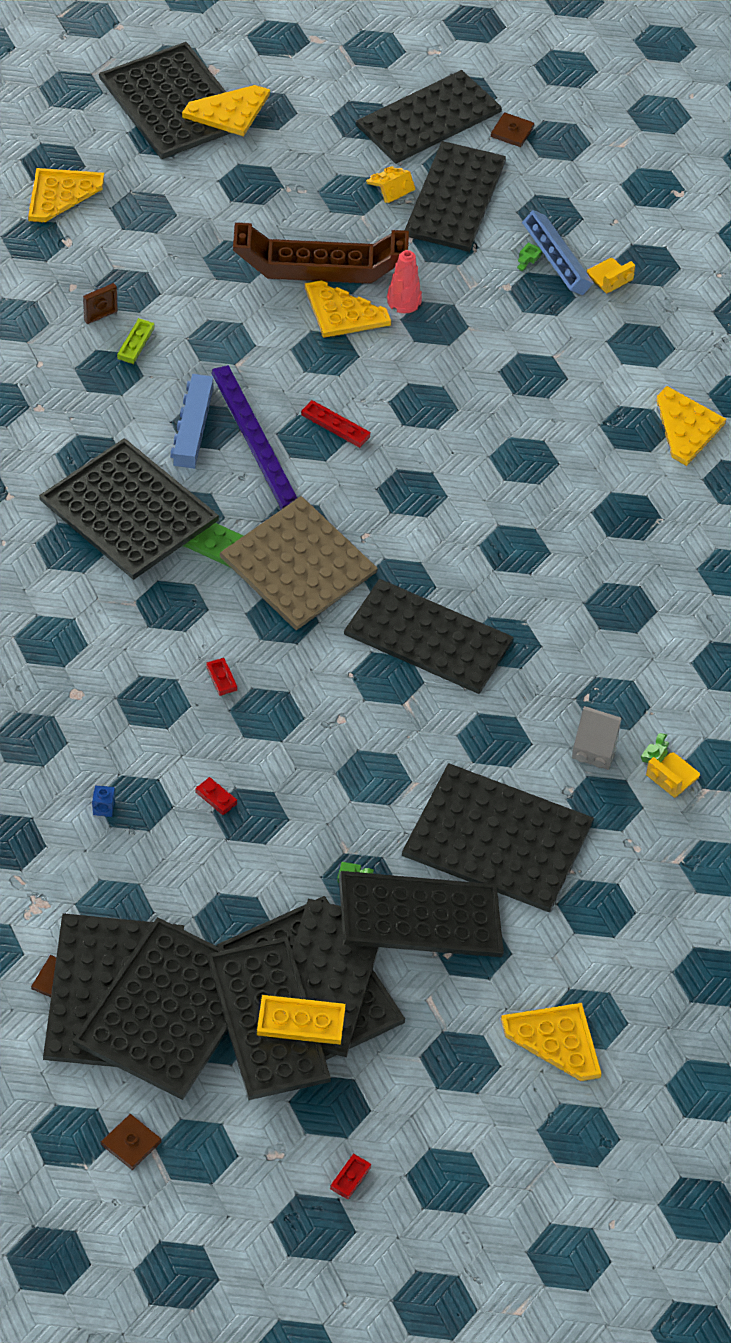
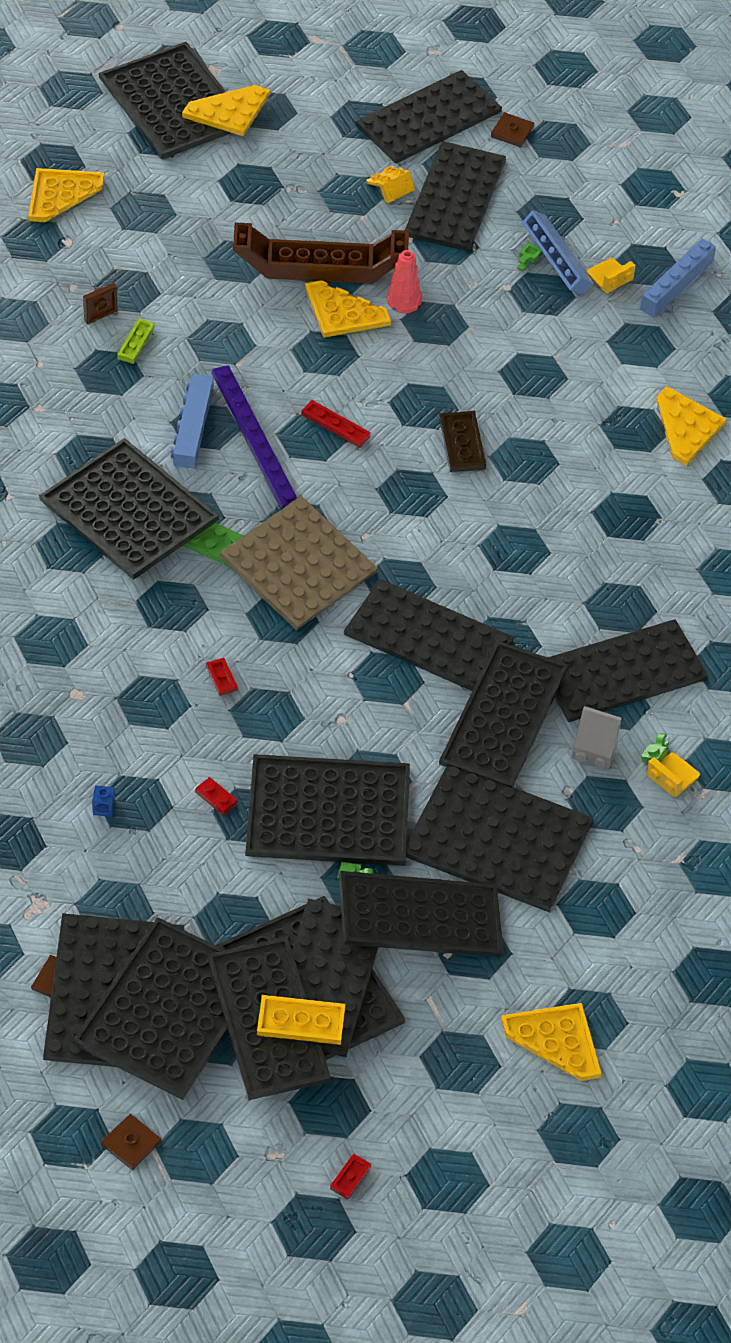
(328, 810): none -> pearl dark grey plate
(462, 441): none -> dark brown plate
(504, 714): none -> pearl dark grey plate
(627, 669): none -> pearl dark grey plate
(677, 277): none -> medium blue brick

